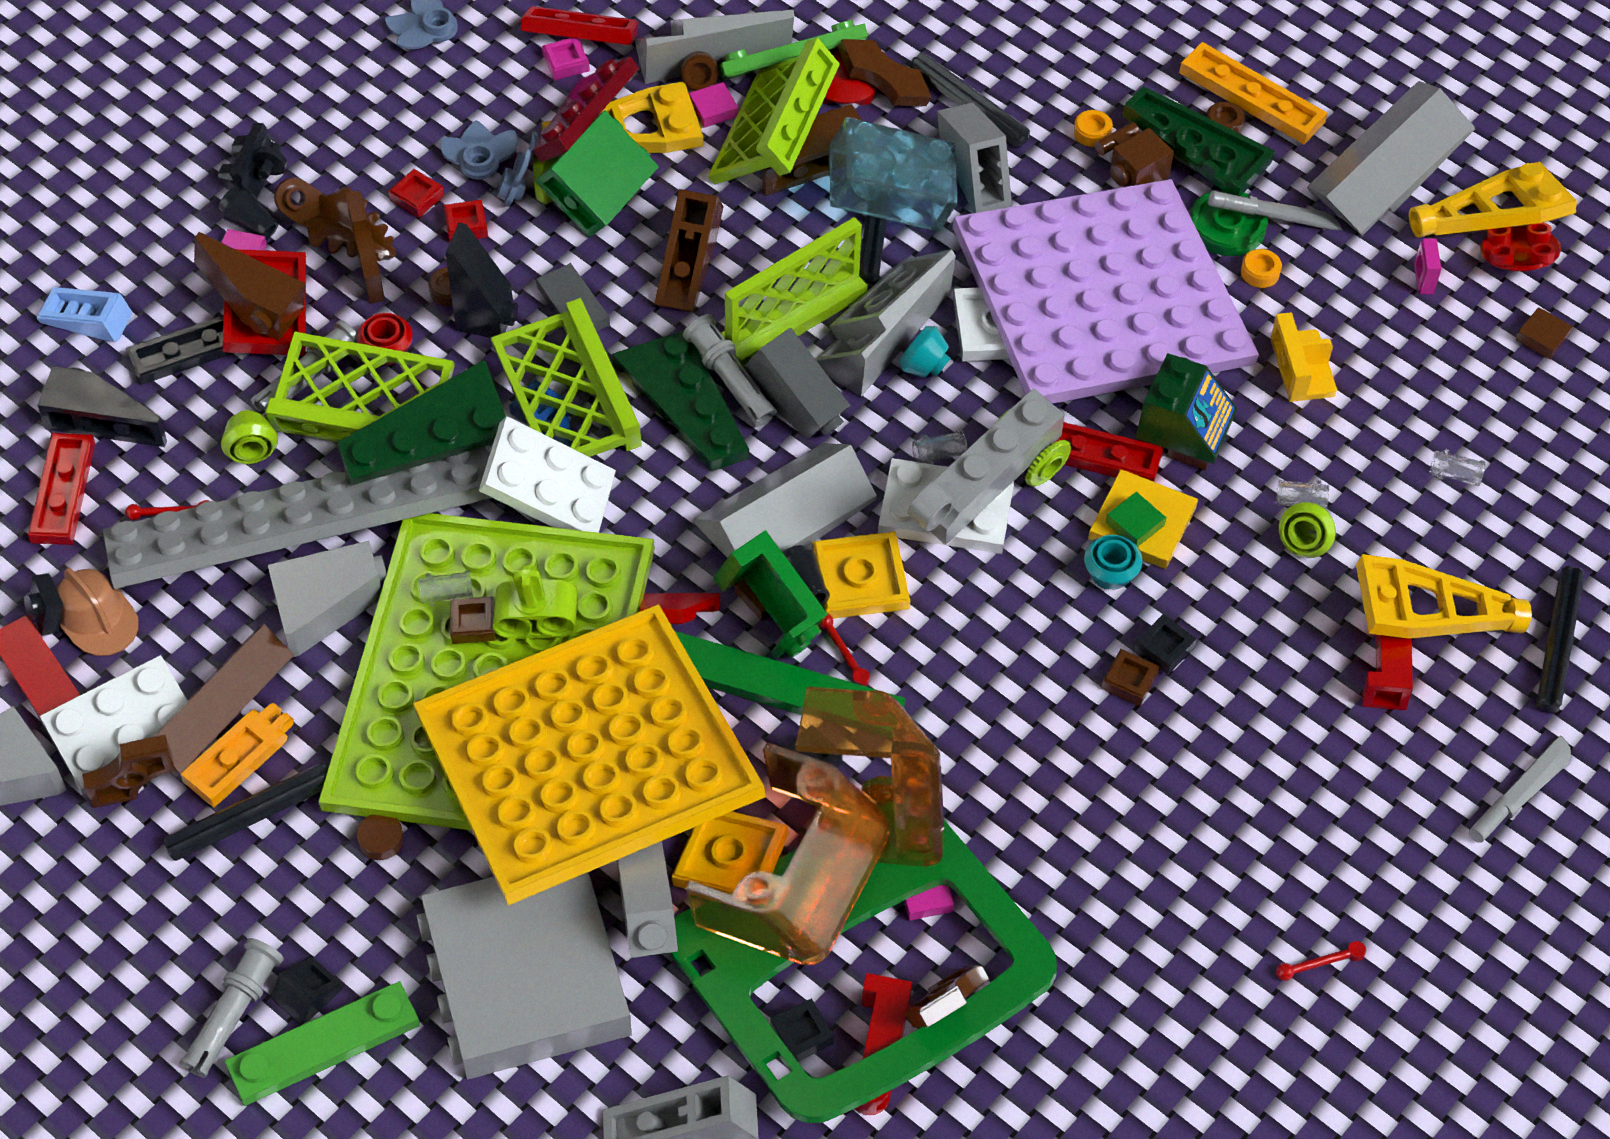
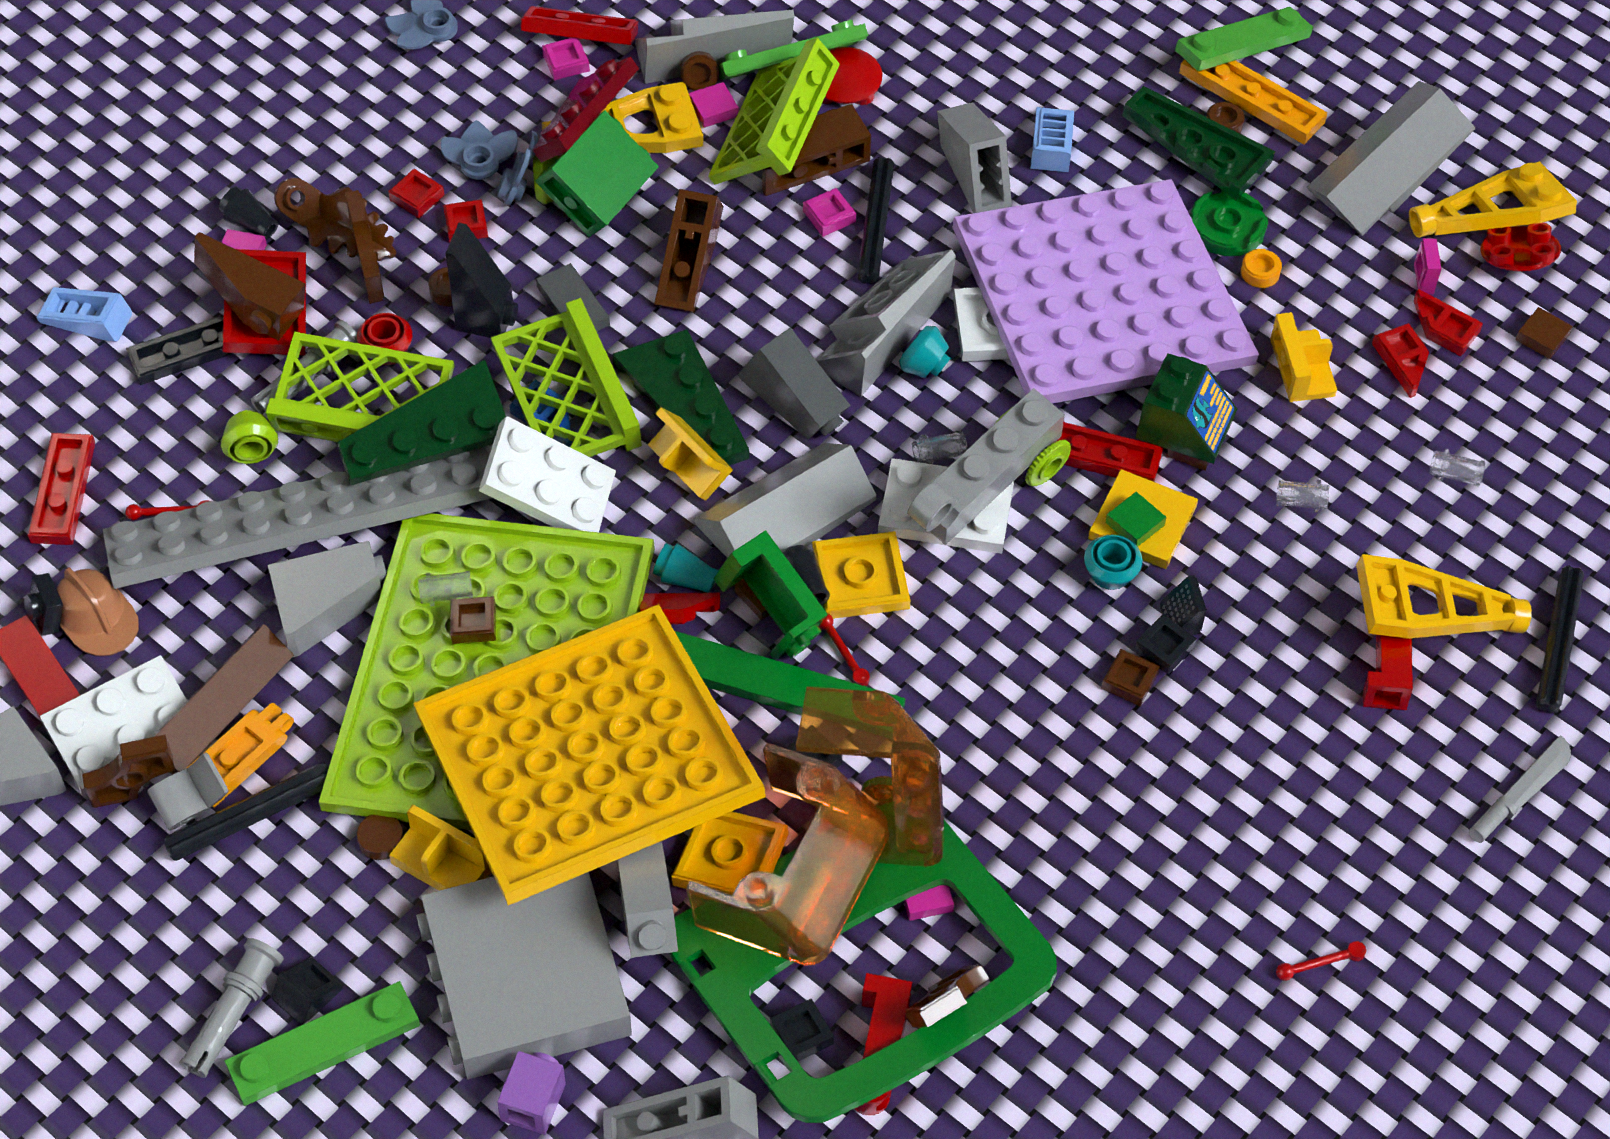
(87, 404): black slope -> none
(188, 792): none -> light grey panel
(254, 162): black hips -> none
(438, 852): none -> yellow panel
(532, 1091): none -> medium lavender brick
(534, 606): lime beam -> none
(684, 569): none -> teal cone
(688, 455): none -> yellow panel
(720, 356): light grey pin -> none
(810, 300): lime fence -> none
(829, 212): none -> dark pink tile
(869, 63): reddish brown tile -> none
(892, 174): clear light blue brick -> none
(962, 93): black axle -> none
(1048, 156): none -> light blue slope
(1091, 127): light orange tile -> none
(1136, 156): reddish brown brick -> none
(1185, 605): none -> black slope
(1243, 38): none -> bright green plate
(1252, 206): light grey piece -> none
(1307, 530): lime cone -> none
(1403, 355): none -> red tile
(1445, 323): none -> red tile

